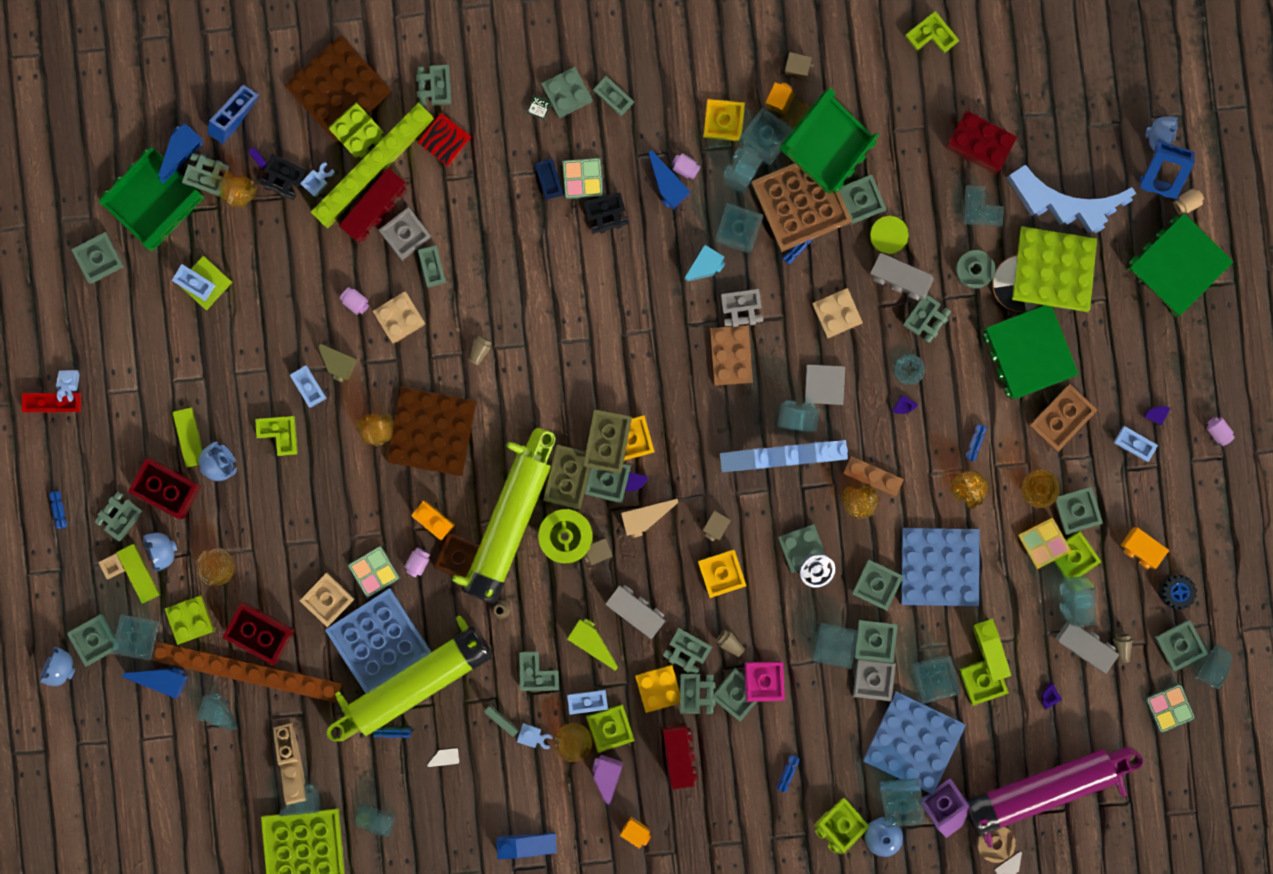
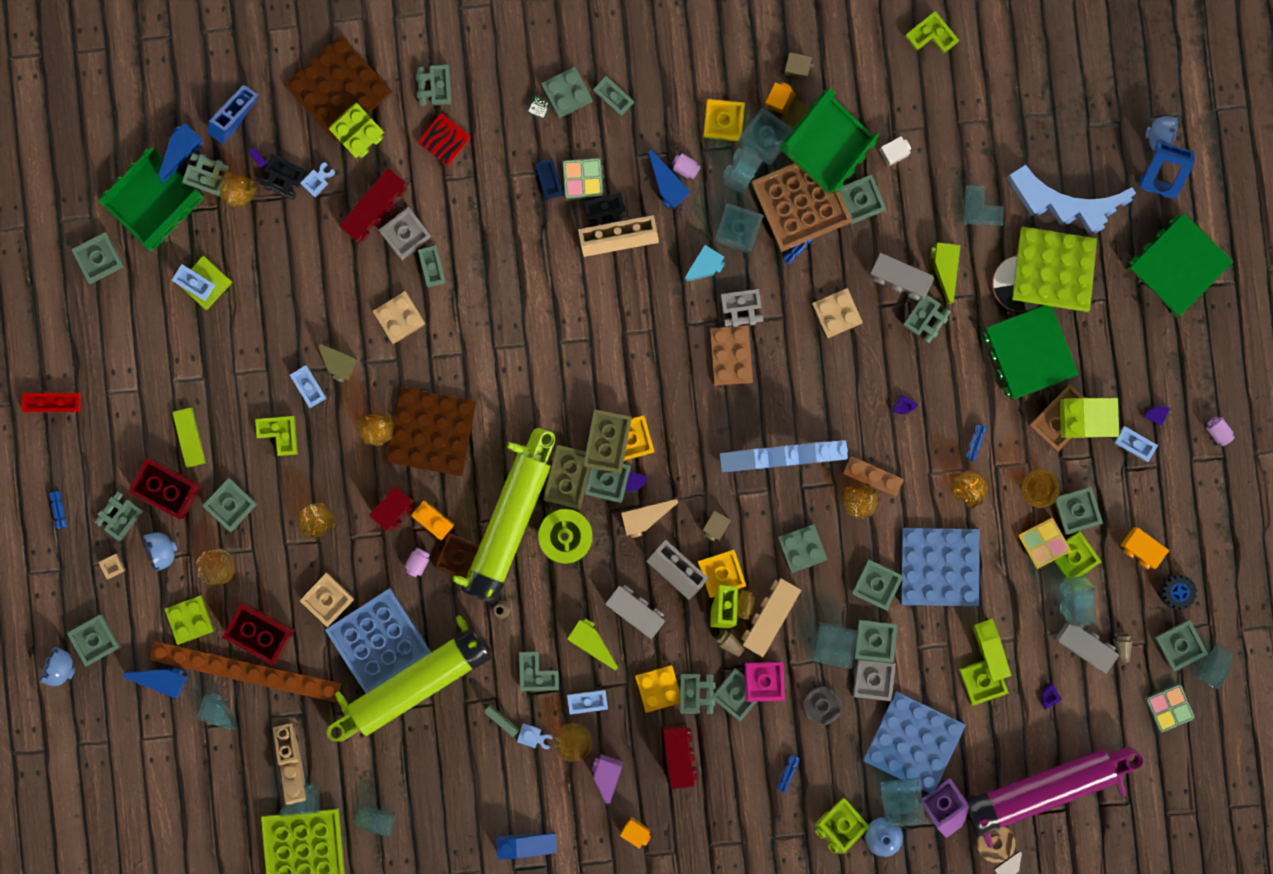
(67, 382): light blue plate -> none
(135, 637): clear light blue brick -> none
(138, 573): lime tile -> none
(217, 462): medium blue cylinder -> none
(230, 505): none -> sand green plate
(315, 519): none -> clear yellow cone
(354, 301): lavender brick -> none
(372, 165): lime brick -> none
(374, 571): tile -> none
(392, 509): none -> dark red piece
(393, 732): blue axle -> none
(445, 757): white sticker -> none
(479, 349): dark tan cone -> none
(598, 552): dark tan brick -> none
(610, 728): lime tile -> none
(618, 236): none -> tan brick
(677, 569): none -> light grey brick
(690, 646): sand green plate -> none
(724, 607): none -> lime slope
(745, 604): none -> clear yellow brick
(771, 616): none -> tan brick
(797, 417): clear light blue brick -> none
(816, 570): wheel -> none
(822, 705): none -> flat silver tile
(824, 384): light grey tile -> none
(889, 235): lime tile -> none
(895, 151): none -> white brick
(916, 363): clear light blue gear -> none
(935, 679): clear light blue brick -> none
(945, 264): none -> lime slope
(967, 261): sand green plate -> none
(981, 142): dark red brick -> none
(1089, 417): none -> lime slope
(1188, 201): tan brick -> none

